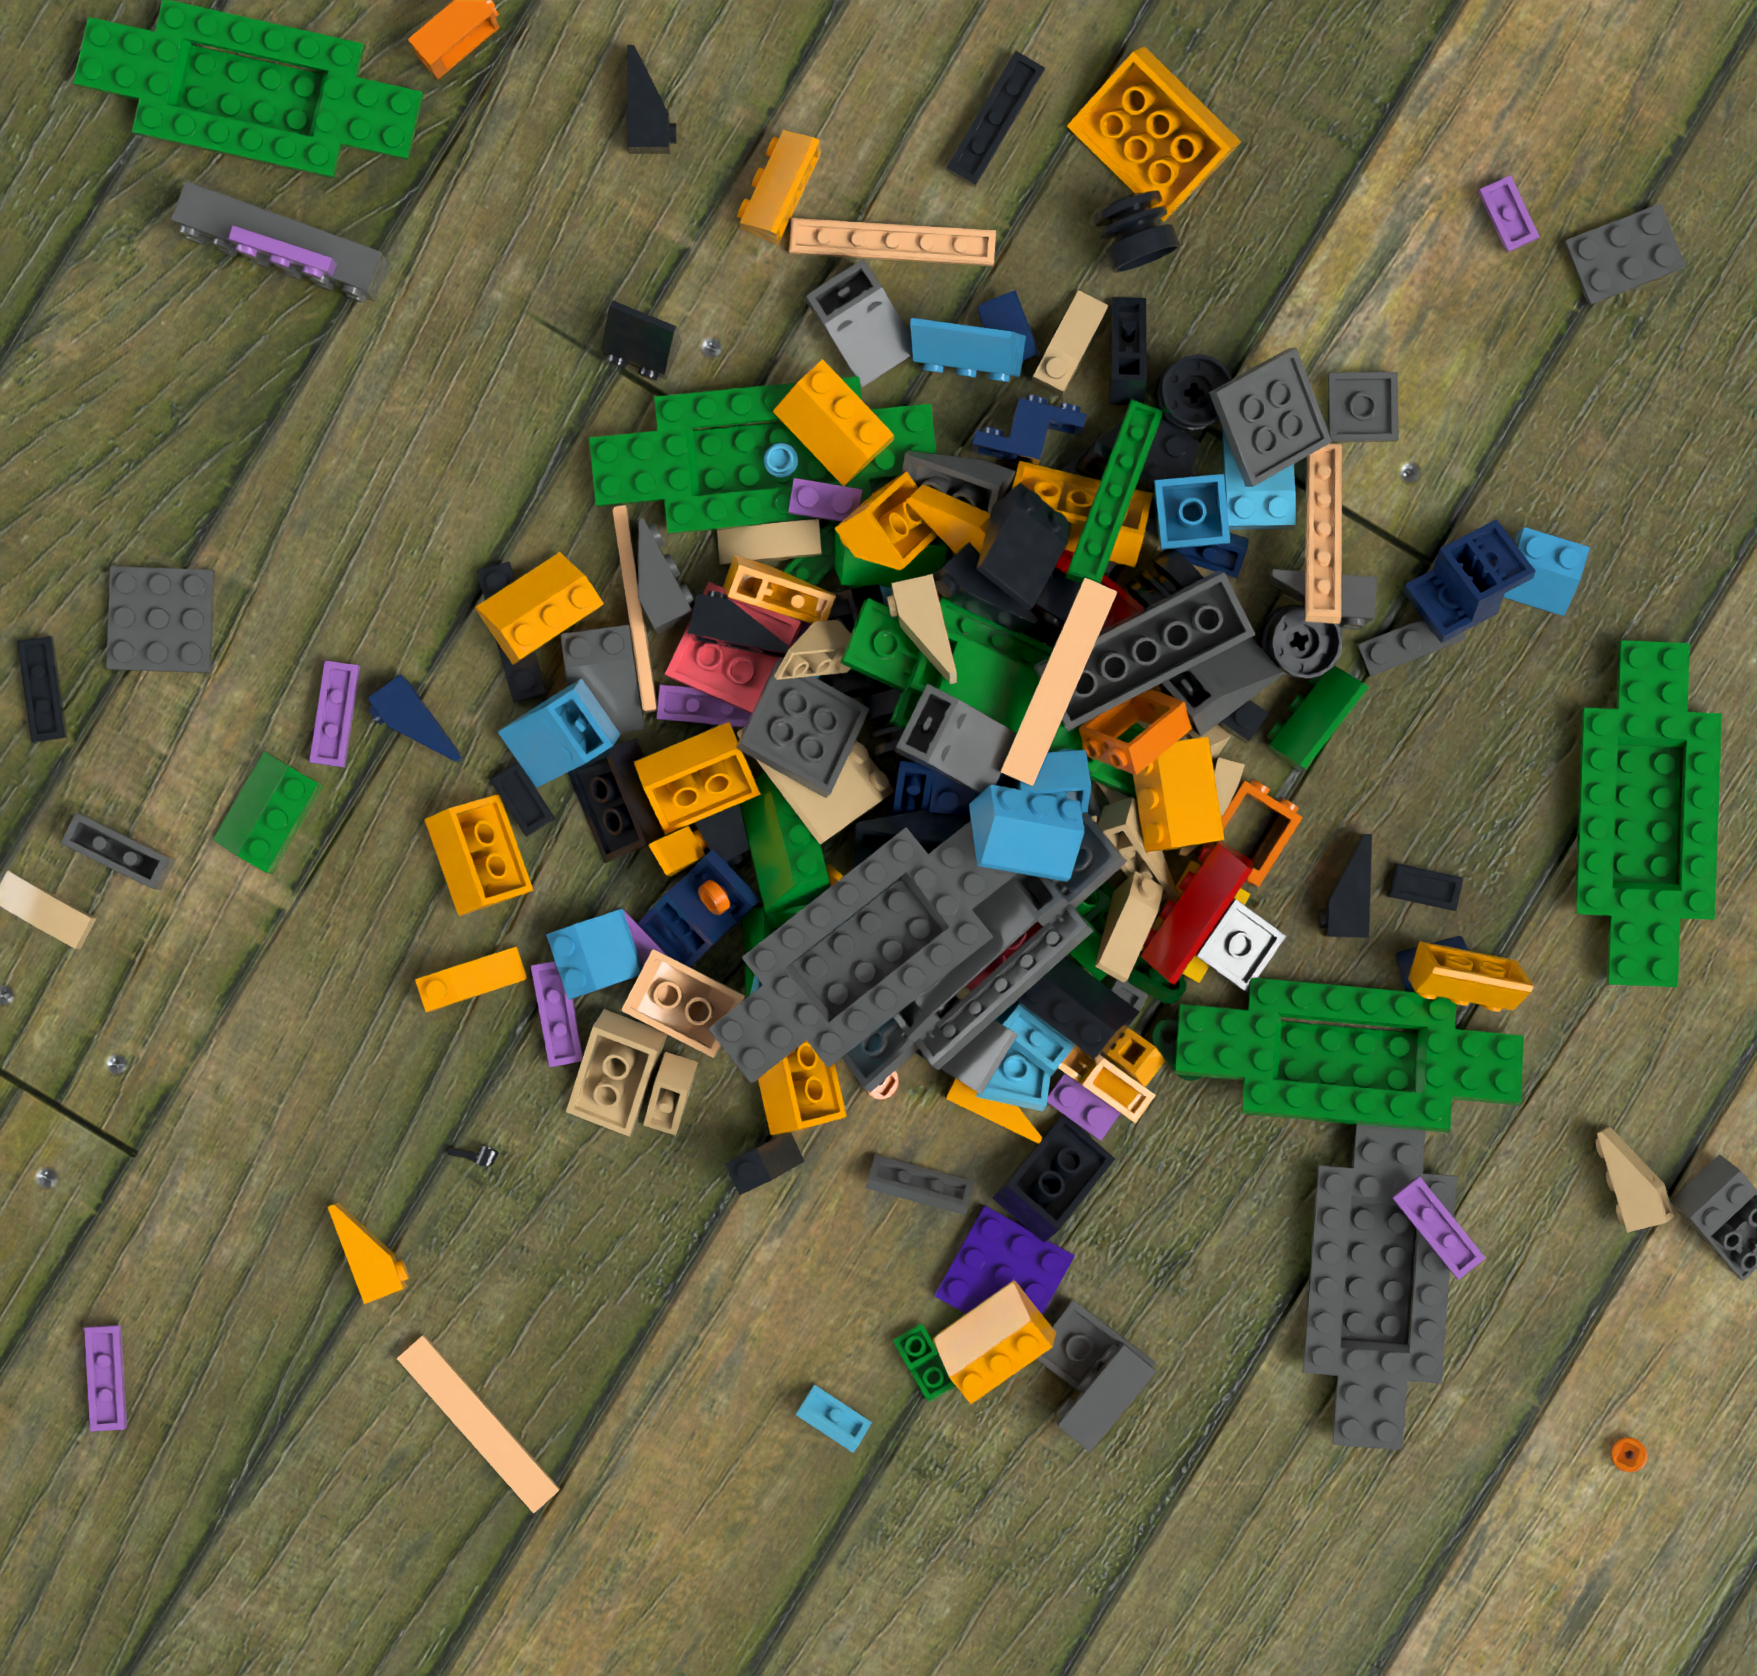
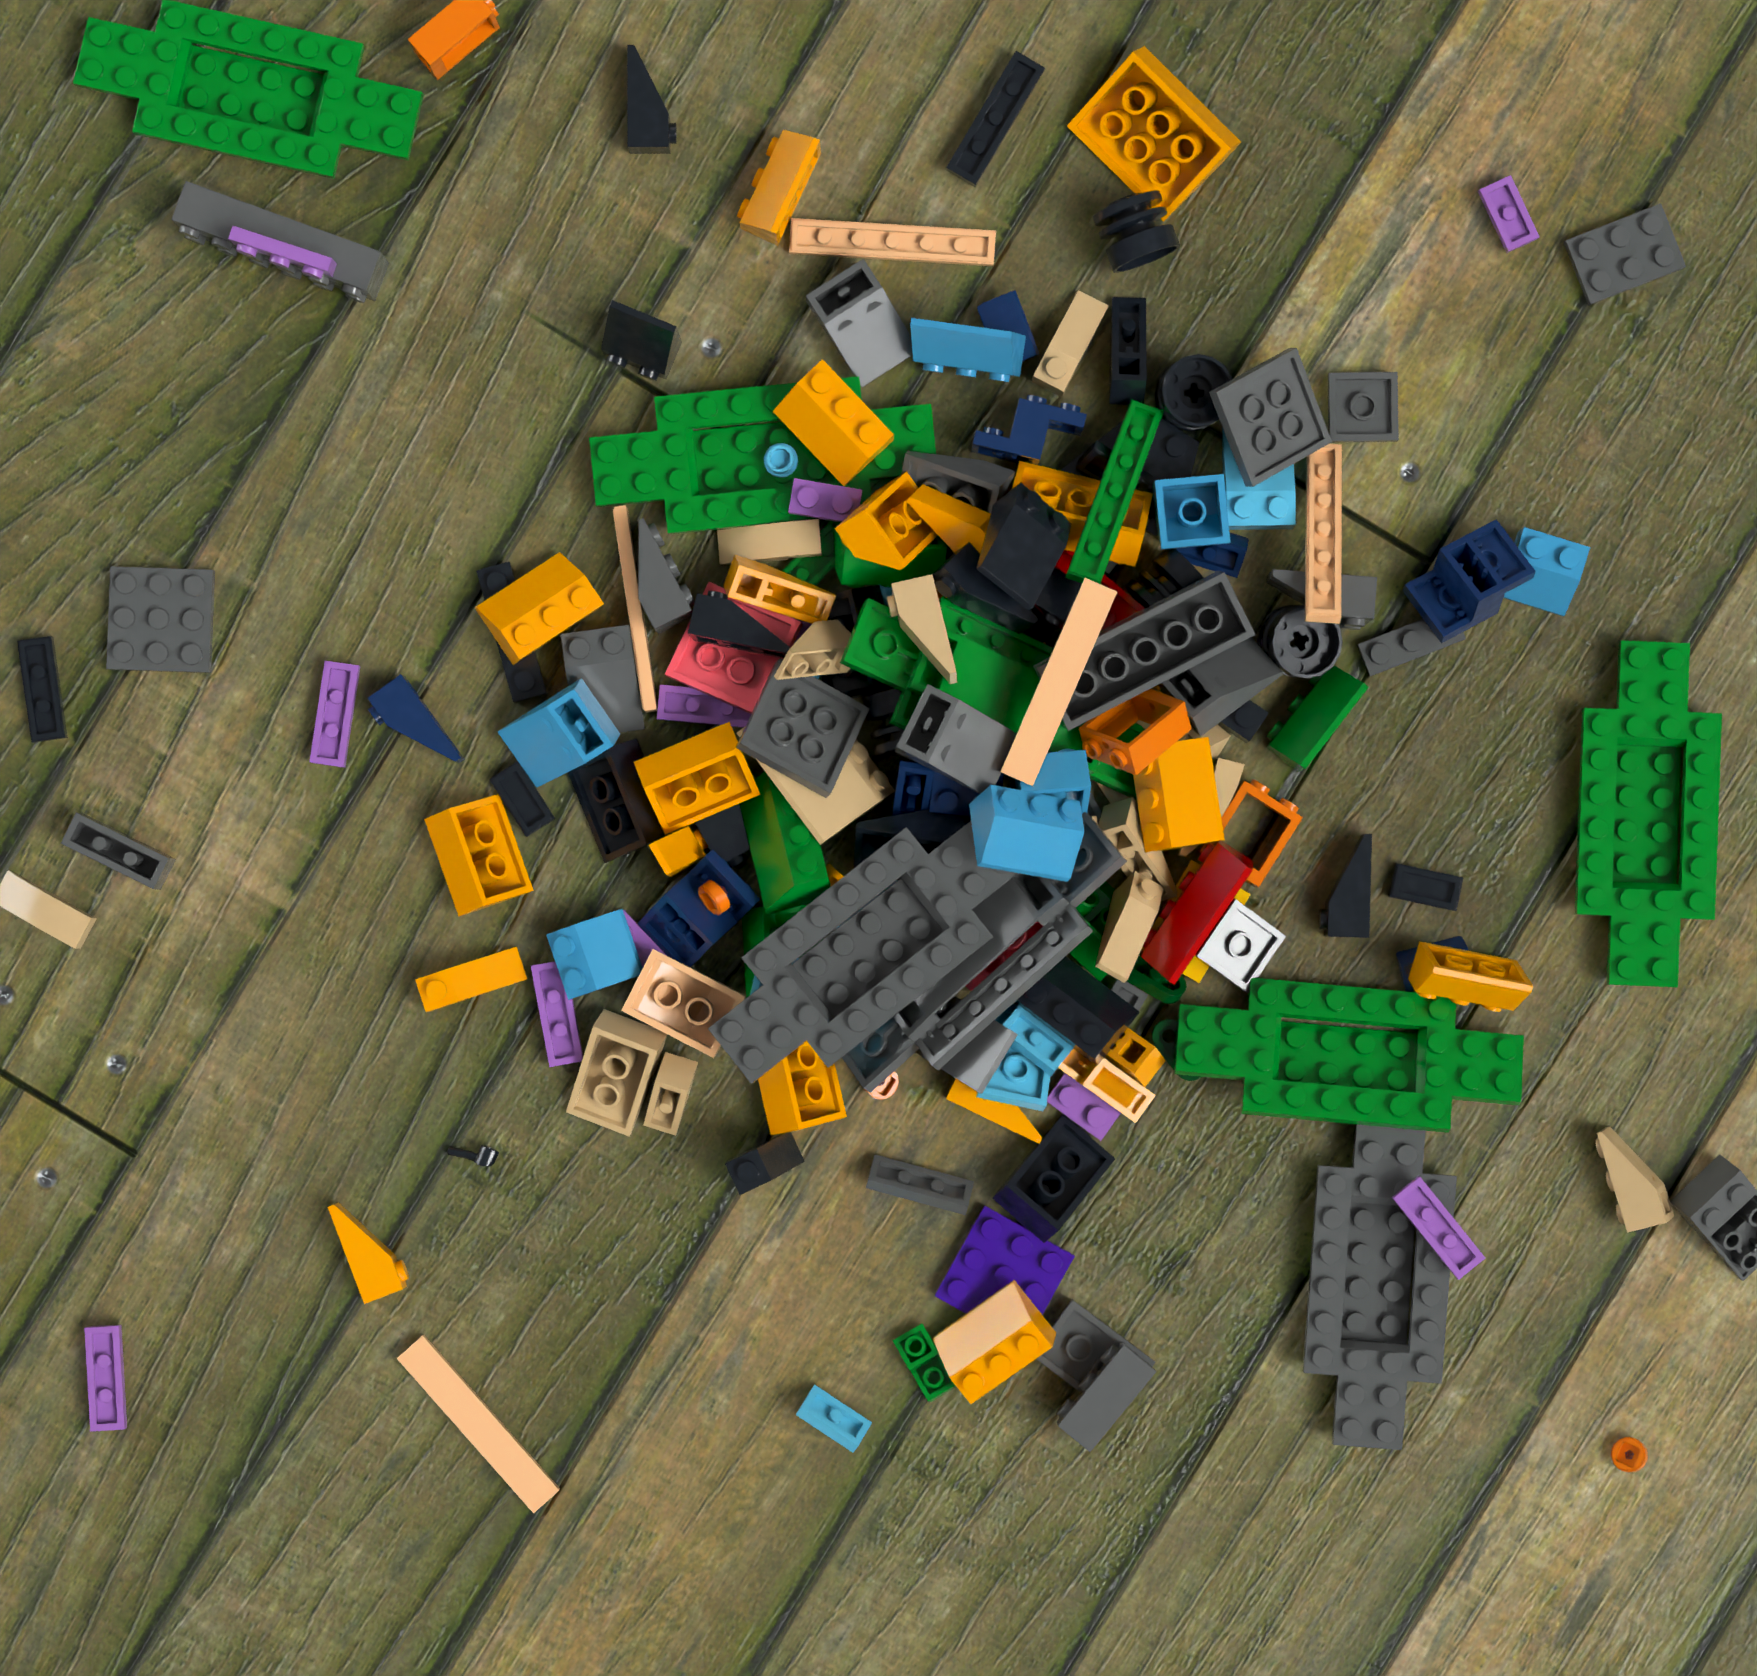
(268, 813): green slope -> none

